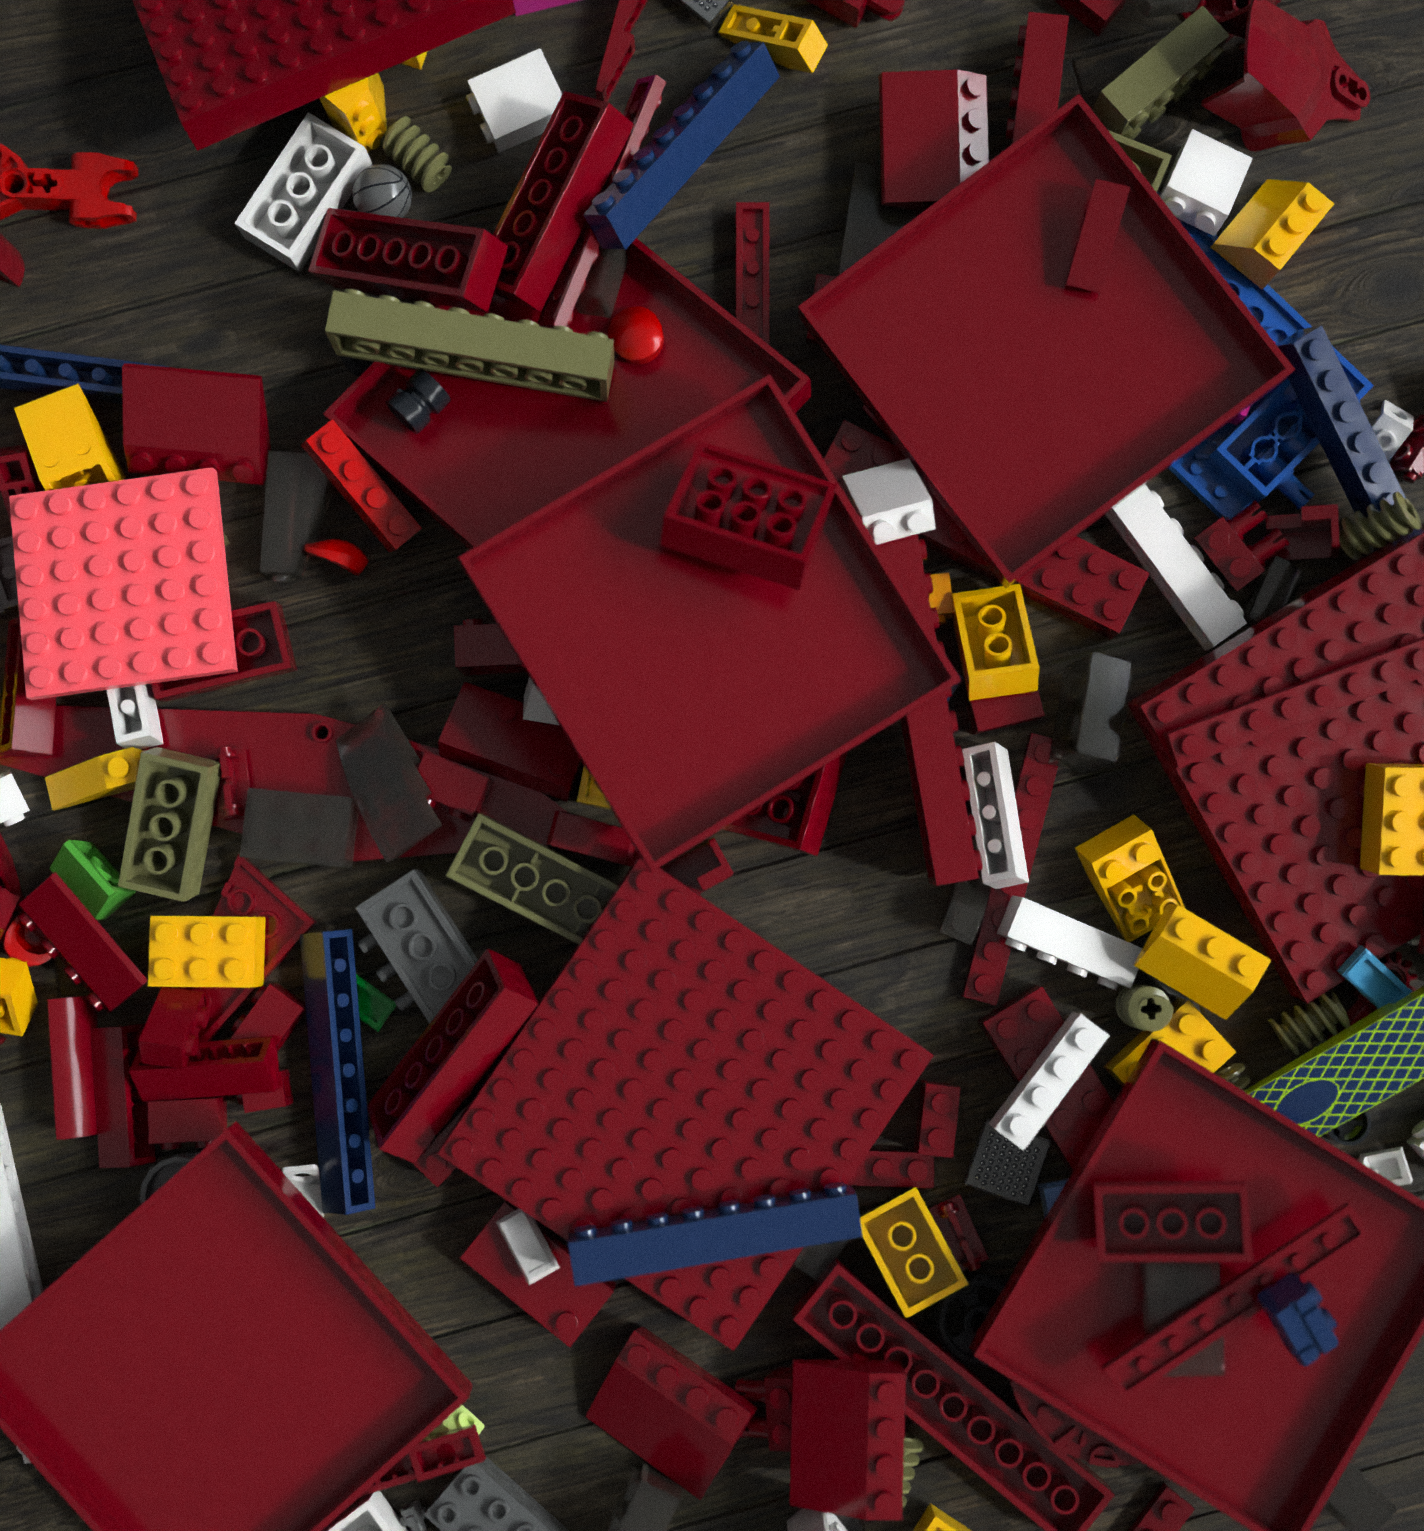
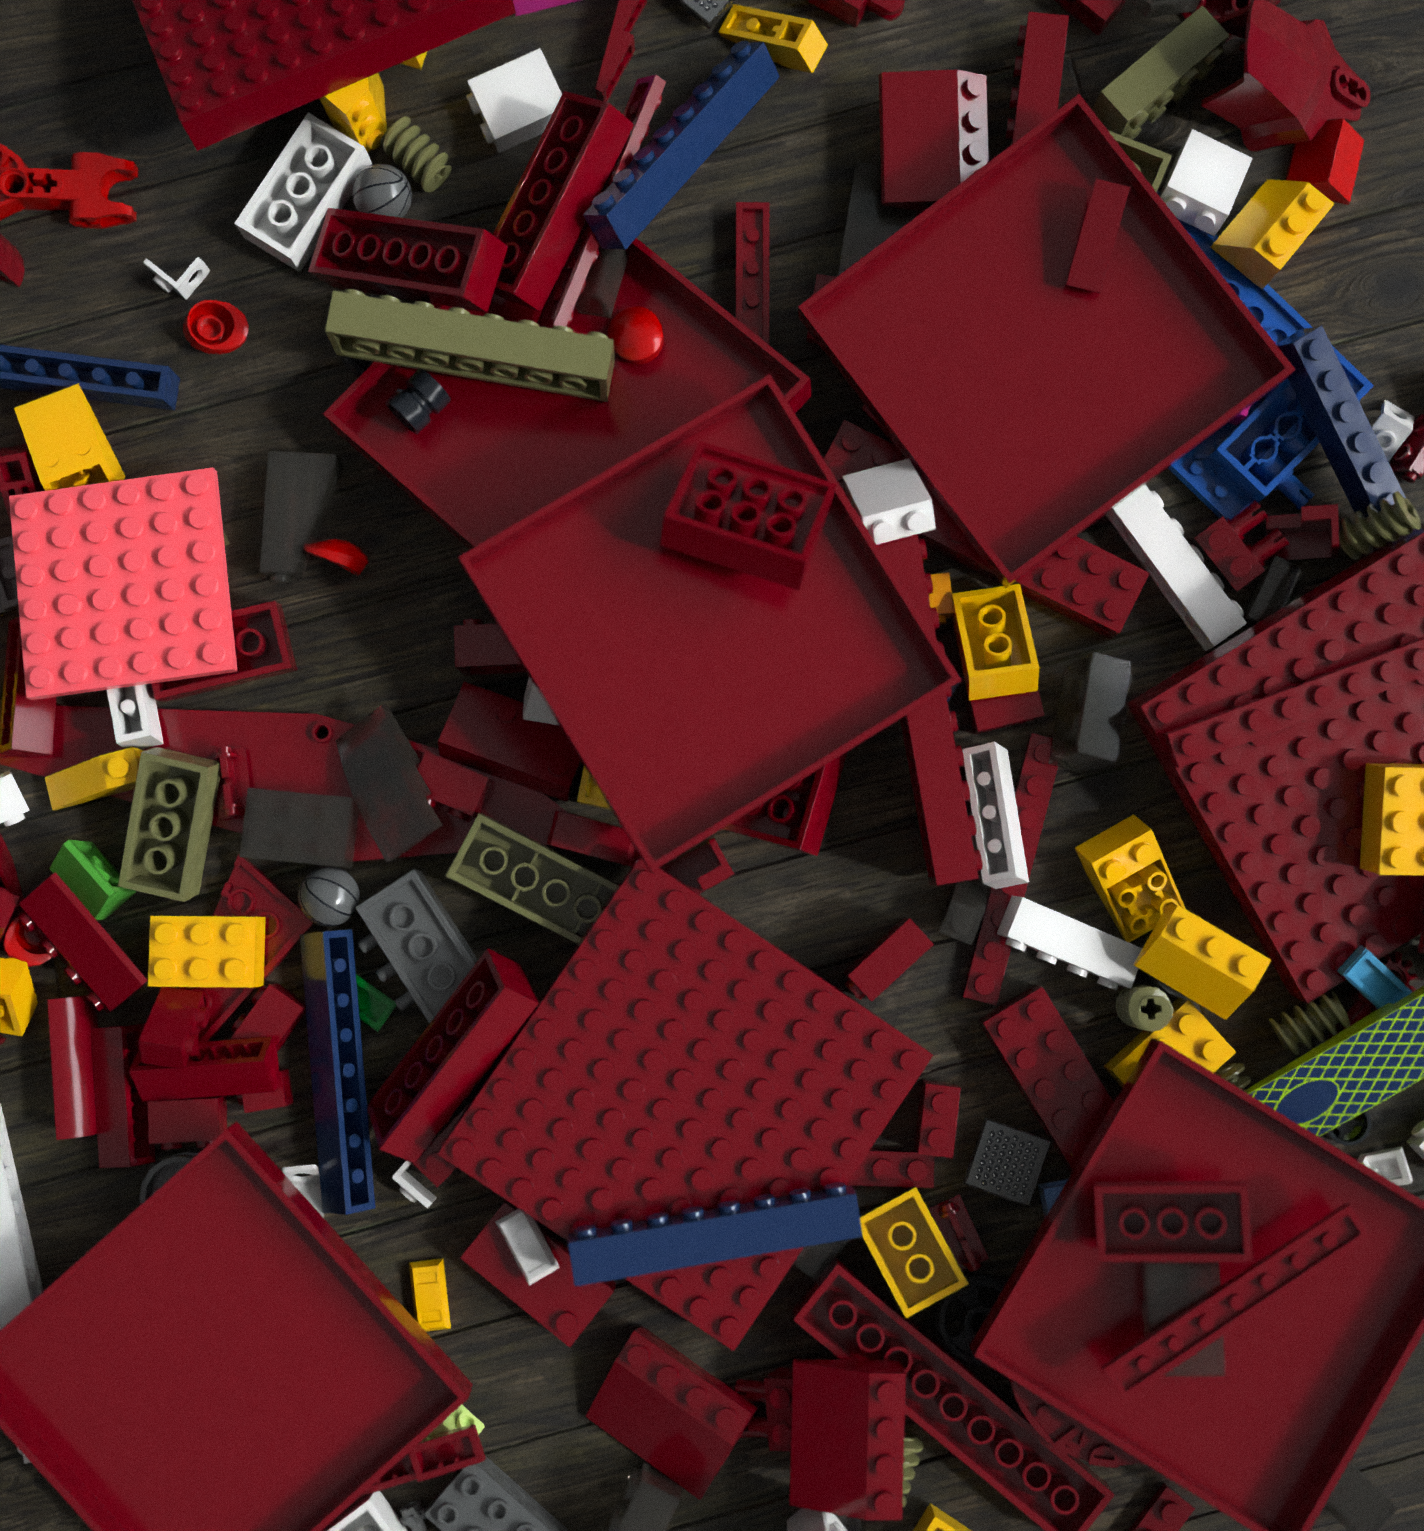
(182, 285): none -> white bracket
(195, 422): dark red slope -> none
(215, 327): none -> red hat
(328, 896): none -> dark grey piece
(361, 486): red brick -> none
(411, 1187): none -> white bracket
(430, 1294): none -> yellow tile
(886, 960): none -> dark red brick
(1048, 1080): white brick -> none
(1299, 1319): dark blue brick -> none
(1328, 160): none -> red slope

